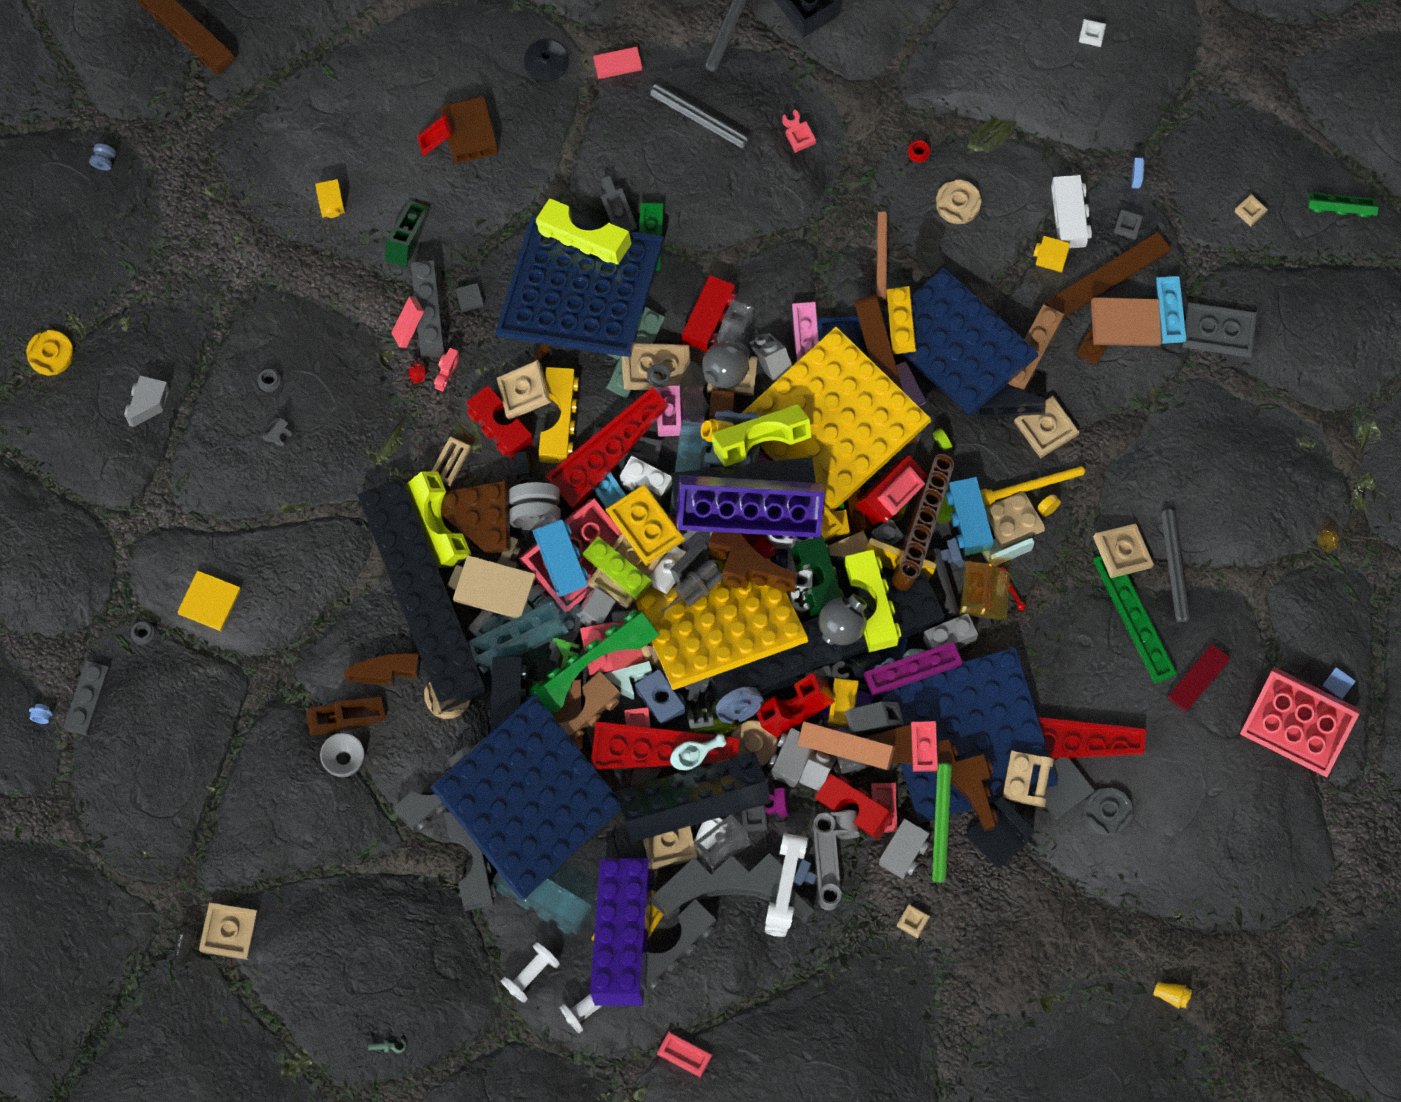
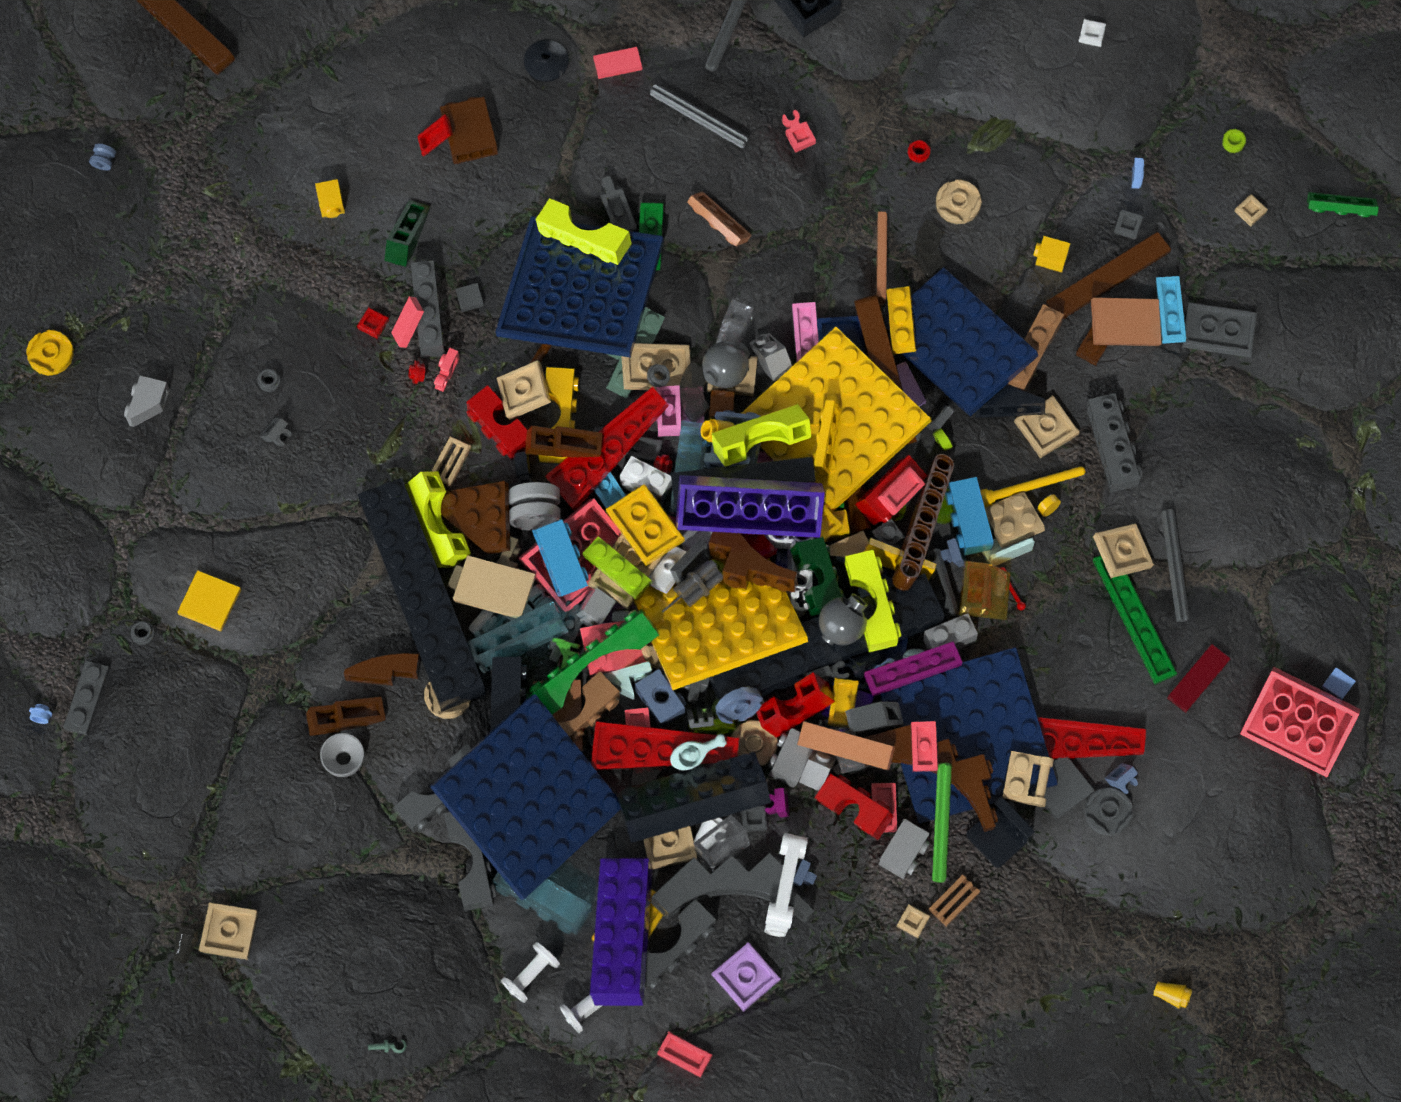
(373, 323): none -> red tile
(563, 442): none -> reddish brown slope
(663, 463): none -> red plate
(708, 314): red brick -> none
(719, 219): none -> nougat plate
(746, 976): none -> lavender tile
(826, 437): none -> yellow plate
(826, 855): light grey piece -> none
(939, 417): none -> dark grey tile
(967, 886): none -> medium nougat tile
(1070, 210): white brick -> none
(1113, 442): none -> dark grey brick
(1121, 776): none -> sand blue tile
(1234, 140): none -> lime tile
(1328, 540): clear yellow plate -> none

